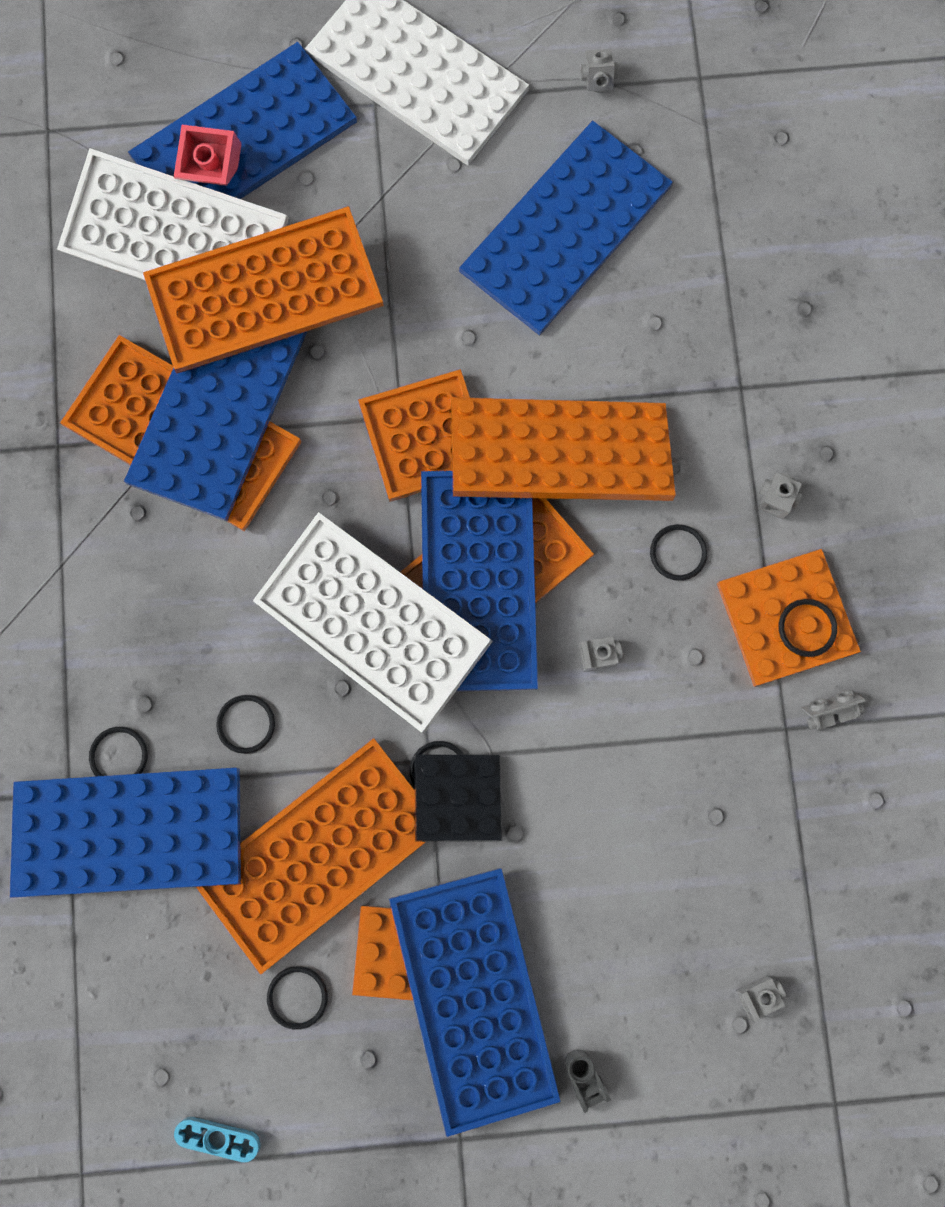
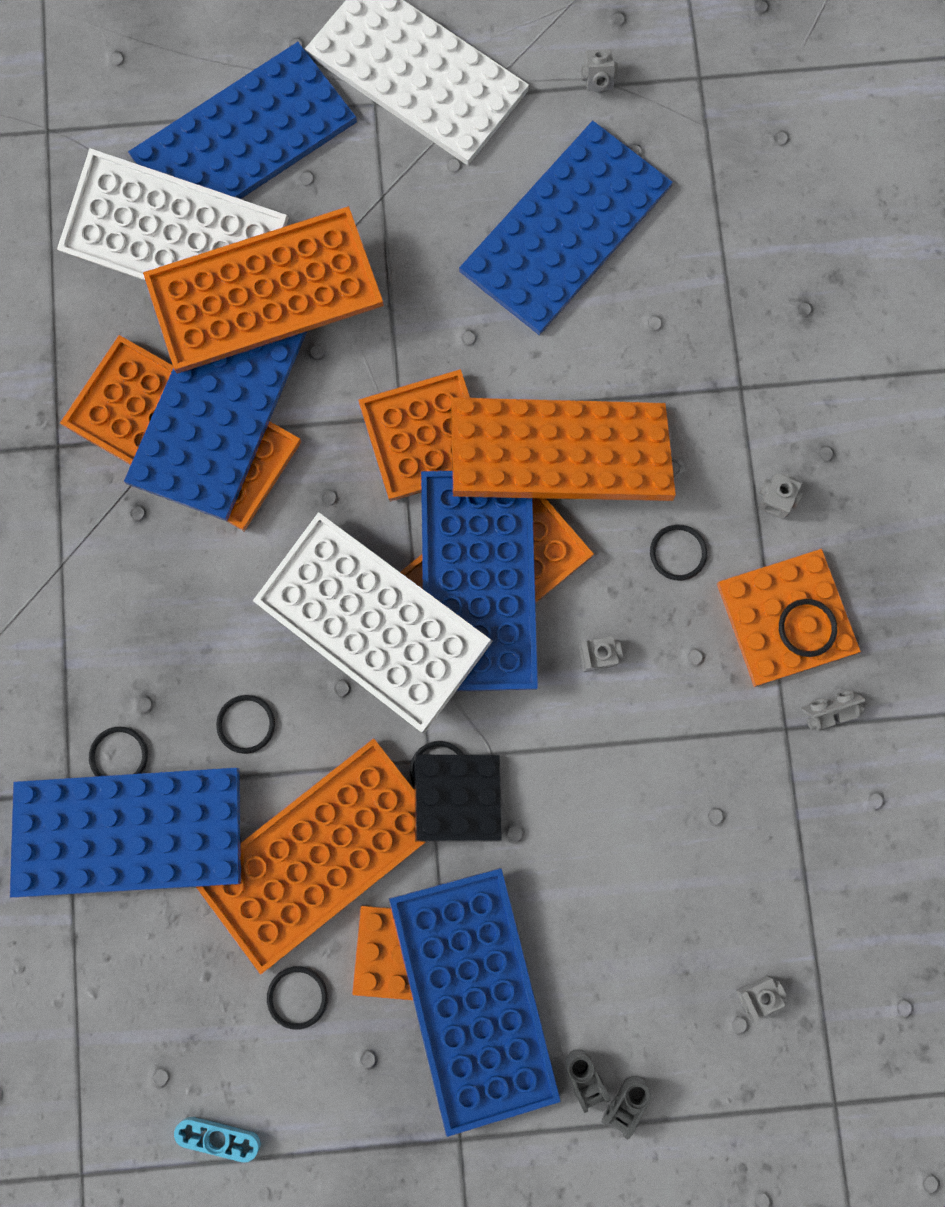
(207, 155): coral slope -> none
(624, 1111): none -> dark grey piece

